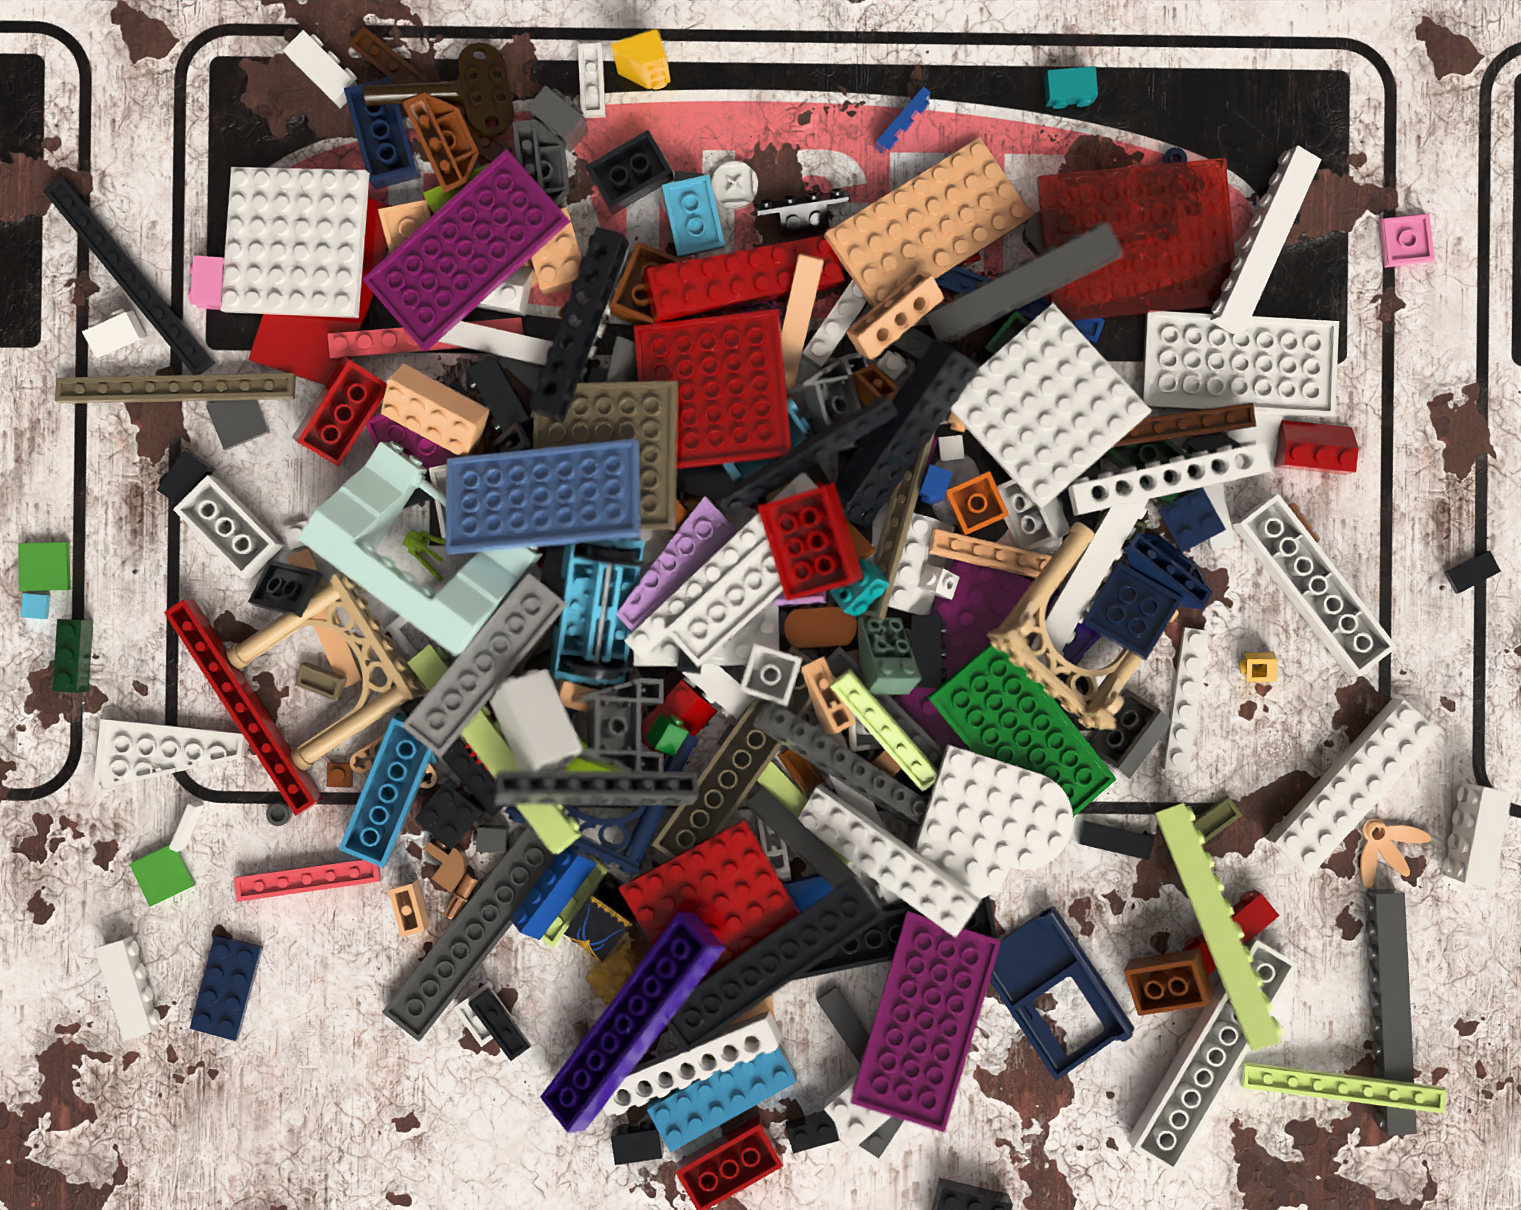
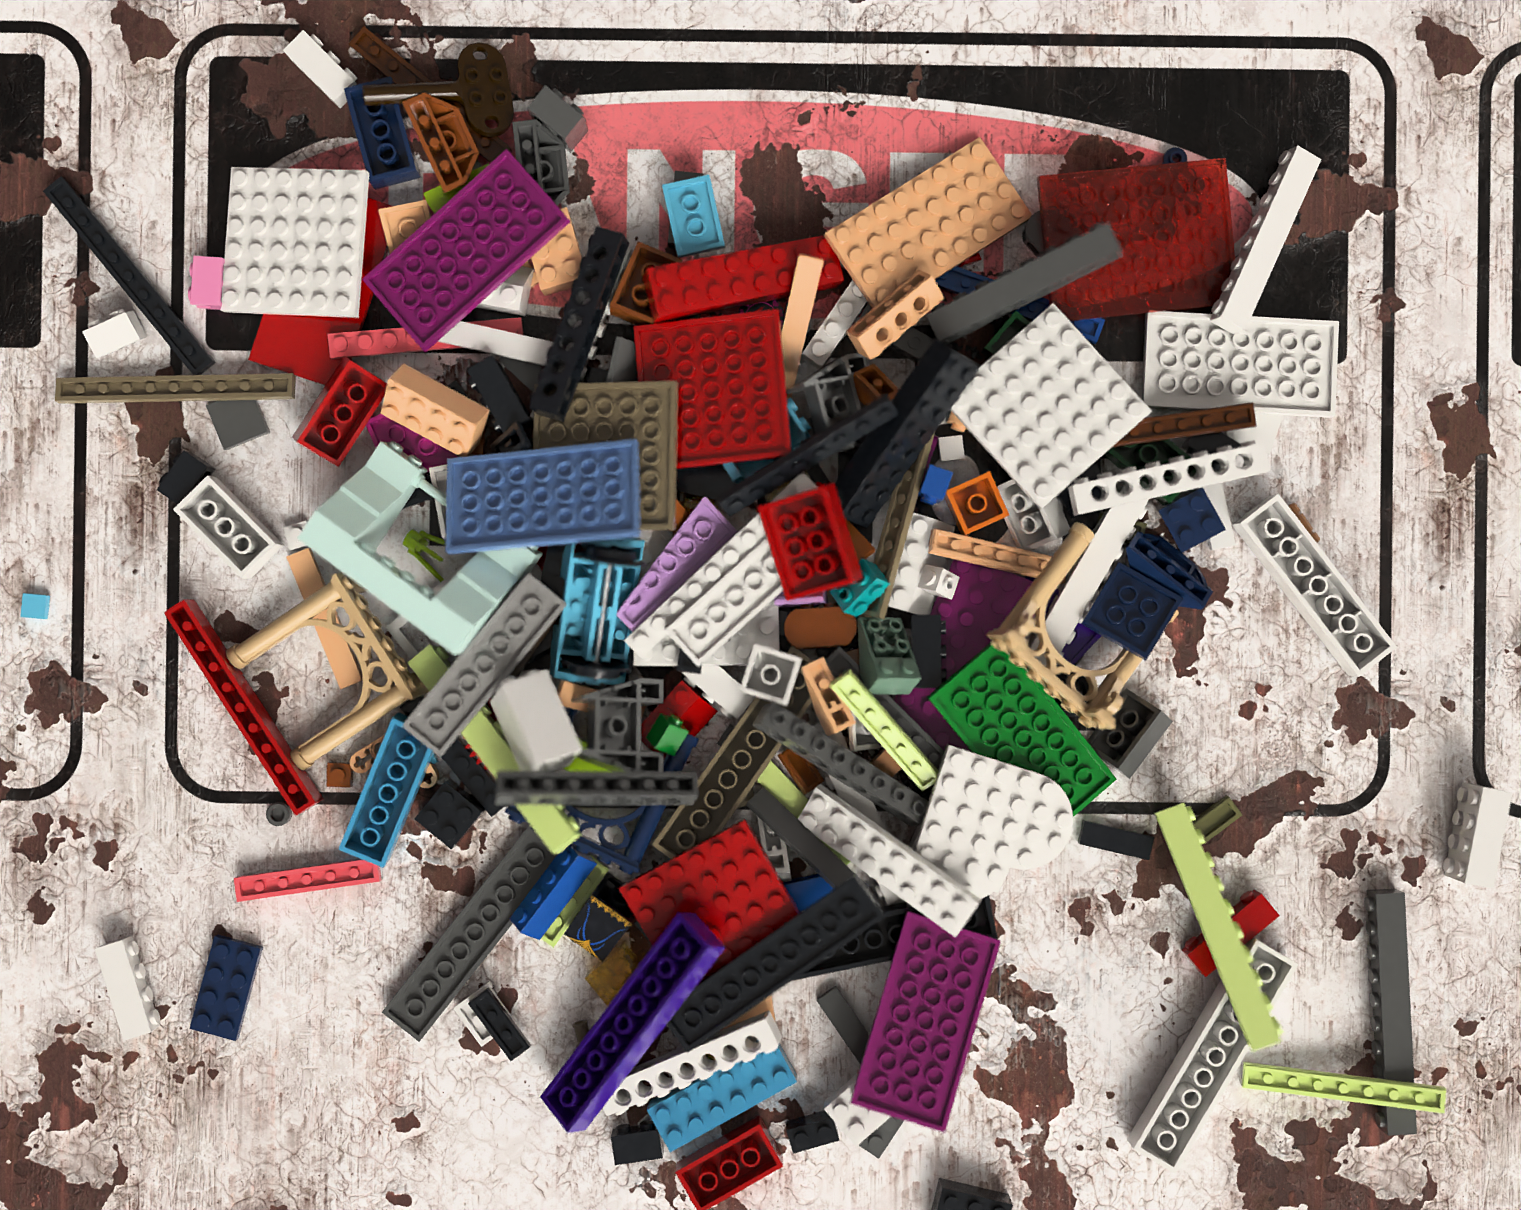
(44, 566): bright green tile -> none
(72, 655): dark green brick -> none
(147, 750): white wing -> none
(162, 875): bright green tile -> none
(186, 826): white tile -> none
(285, 588): black plate -> none
(320, 681): dark tan tile -> none
(409, 908): light nougat brick -> none
(453, 863): medium nougat brick -> none
(460, 896): medium nougat axle -> none
(492, 838): dark grey brick -> none
(591, 80): white plate -> none
(630, 172): black brick -> none
(642, 60): yellow slope -> none
(734, 185): white tile -> none
(803, 213): black bracket -> none
(892, 365): white brick -> none
(903, 121): blue plate -> none
(1035, 961): dark blue piece -> none
(1070, 87): teal brick -> none
(1169, 982): dark orange brick -> none
(1185, 699): white plate -> none
(1264, 672): yellow brick -> none
(1316, 448): red slope -> none
(1352, 785): white brick -> none
(1380, 840): light nougat plant -> none
(1406, 240): bright pink tile -> none
(1472, 572): black tile -> none

